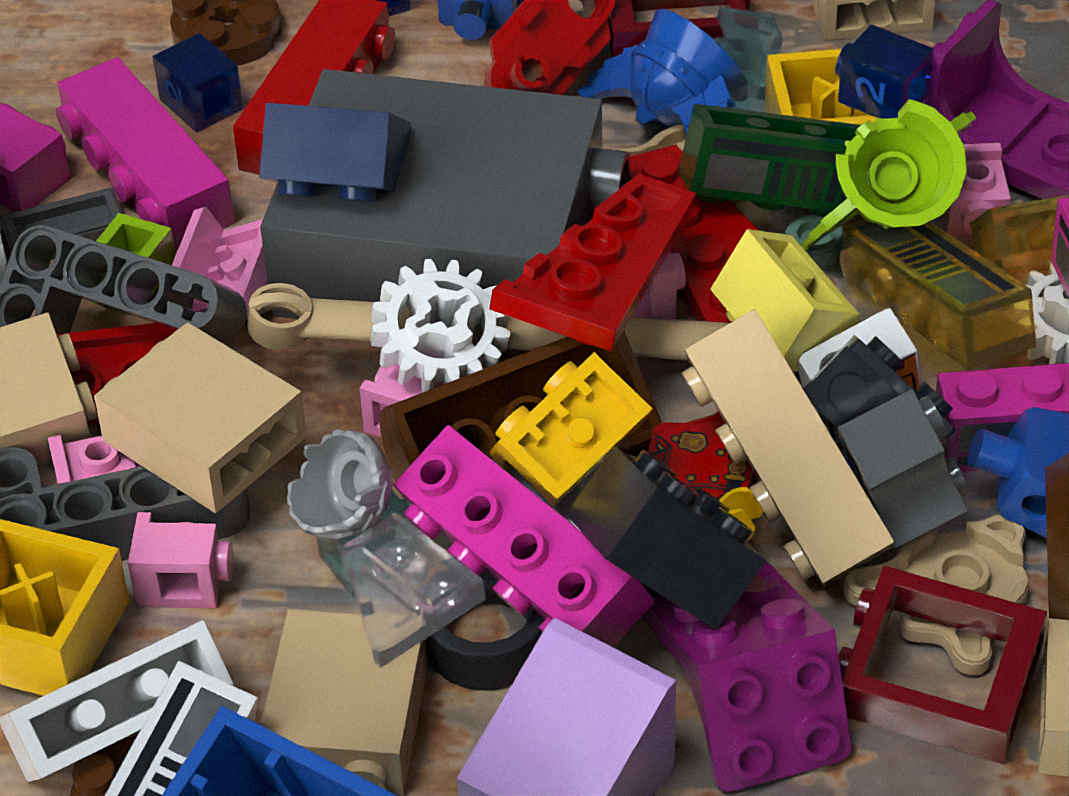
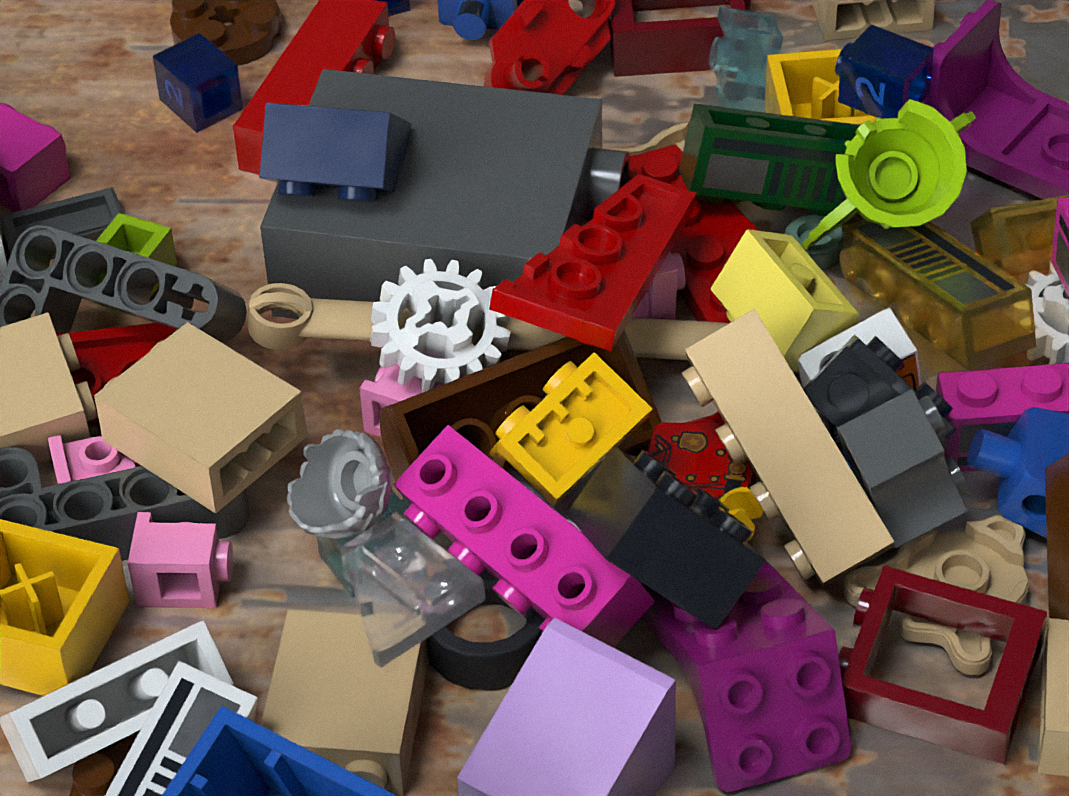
(141, 148): dark pink brick -> none
(225, 256): bright pink bracket -> none
(669, 73): blue helmet -> none
(981, 190): bright pink brick -> none

